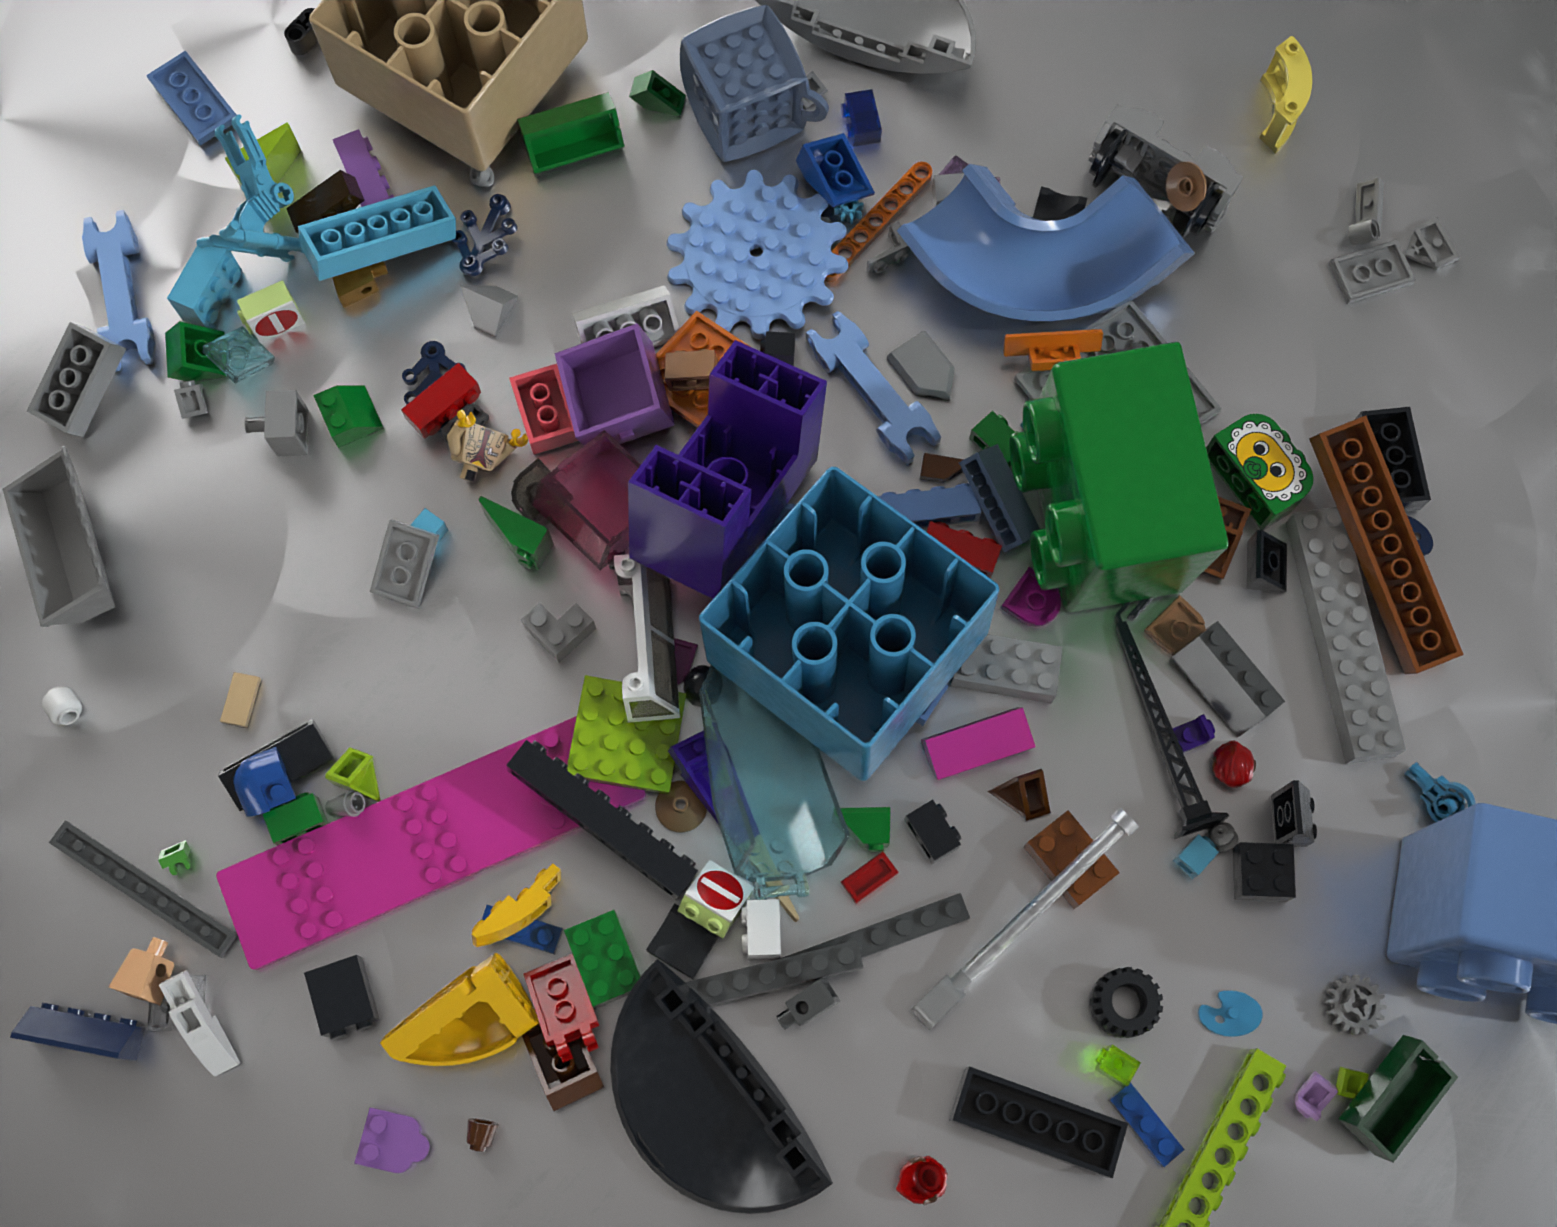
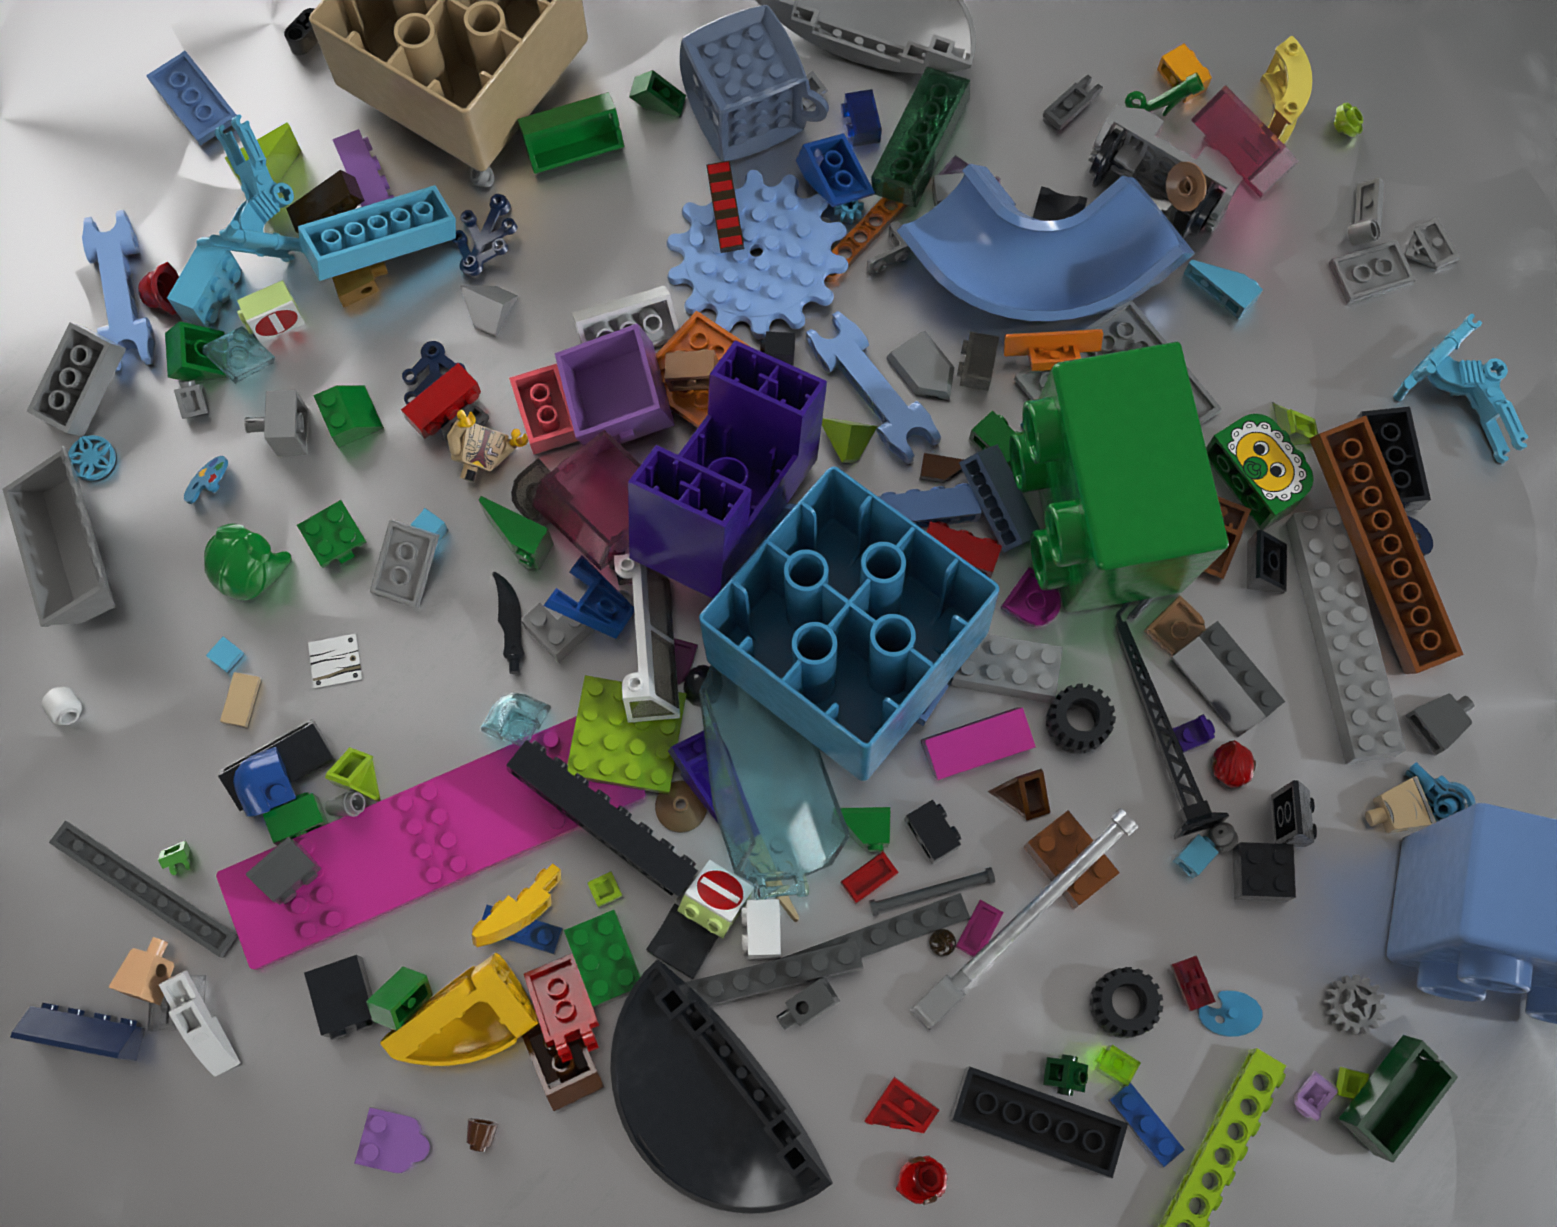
(92, 457): none -> medium azure wheel
(157, 286): none -> red piece
(206, 478): none -> dark azure piece
(225, 654): none -> medium azure tile
(242, 562): none -> green piece
(284, 871): none -> dark grey slope
(332, 534): none -> green piece
(335, 660): none -> white sticker
(399, 998): none -> green brick
(510, 620): none -> black sword
(515, 718): none -> clear light blue brick
(600, 606): none -> blue wing
(604, 889): none -> lime plate
(725, 206): none -> tile
(848, 437): none -> lime slope
(902, 1109): none -> red wing
(921, 137): none -> clear green brick
(924, 893): none -> dark grey bar
(942, 942): none -> dark brown plate
(978, 361): none -> clear smoke brick
(979, 928): none -> dark pink tile
(1066, 1074): none -> dark green brick
(1071, 103): none -> dark grey hinge
(1095, 704): none -> black tyre
(1170, 98): none -> green plant
(1180, 64): none -> light orange brick
(1193, 983): none -> dark red hips
(1227, 287): none -> medium azure slope
(1244, 141): none -> clear pink container
(1297, 425): none -> lime slope
(1348, 120): none -> lime plate
(1401, 808): none -> tan torso
(1442, 721): none -> dark grey torso
(1475, 382): none -> medium azure piece

